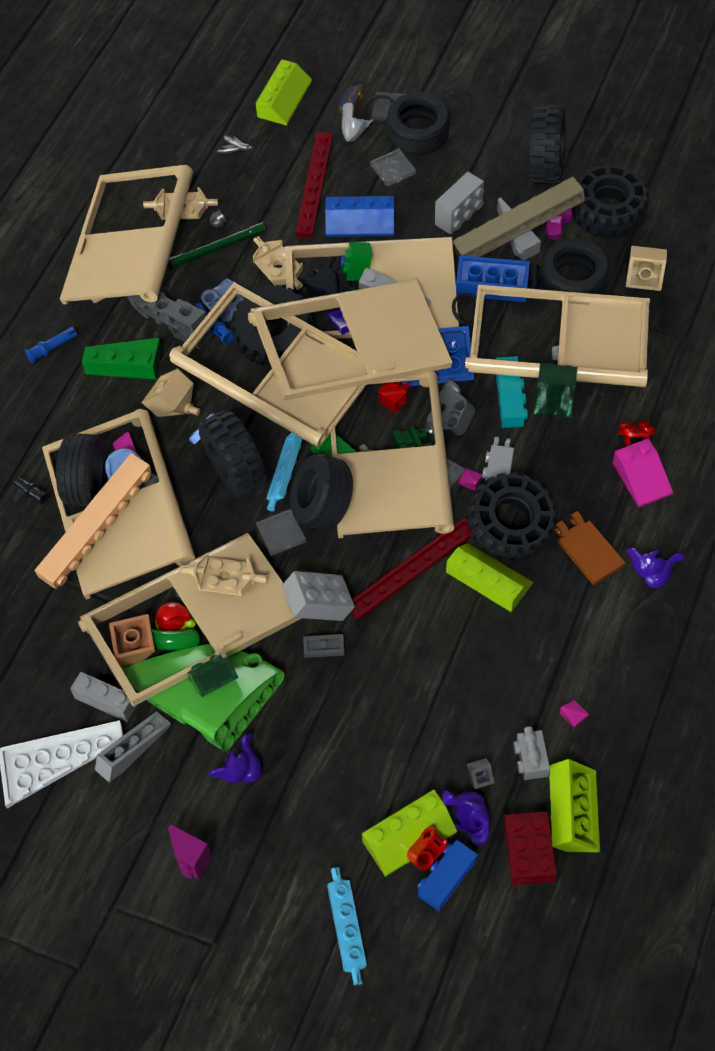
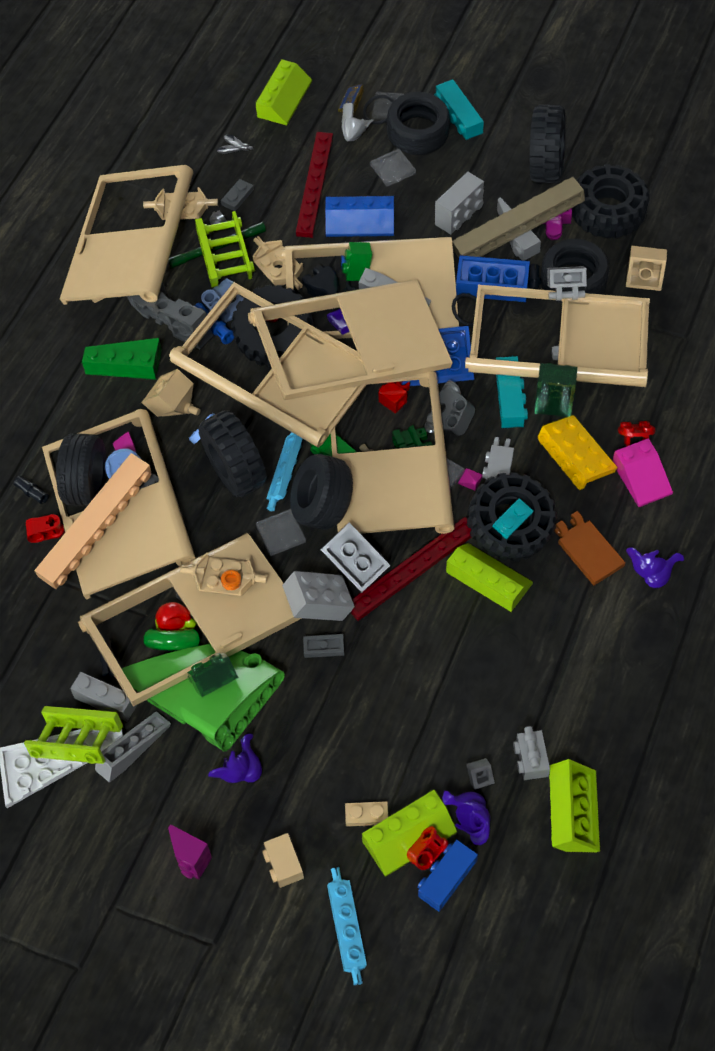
(42, 528): none -> red piece
(43, 348): blue pin -> none
(69, 719): none -> lime fence
(132, 640): nougat slope -> none
(211, 259): none -> lime fence
(231, 580): none -> orange tile
(237, 195): none -> dark grey plate
(283, 860): none -> tan brick
(355, 557): none -> light grey brick
(365, 813): none -> tan plate
(460, 109): none -> teal brick
(513, 518): none -> teal plate
(529, 848): dark red brick -> none
(566, 277): none -> light grey brick
(573, 713): dark pink slope -> none
(575, 451): none -> yellow bracket

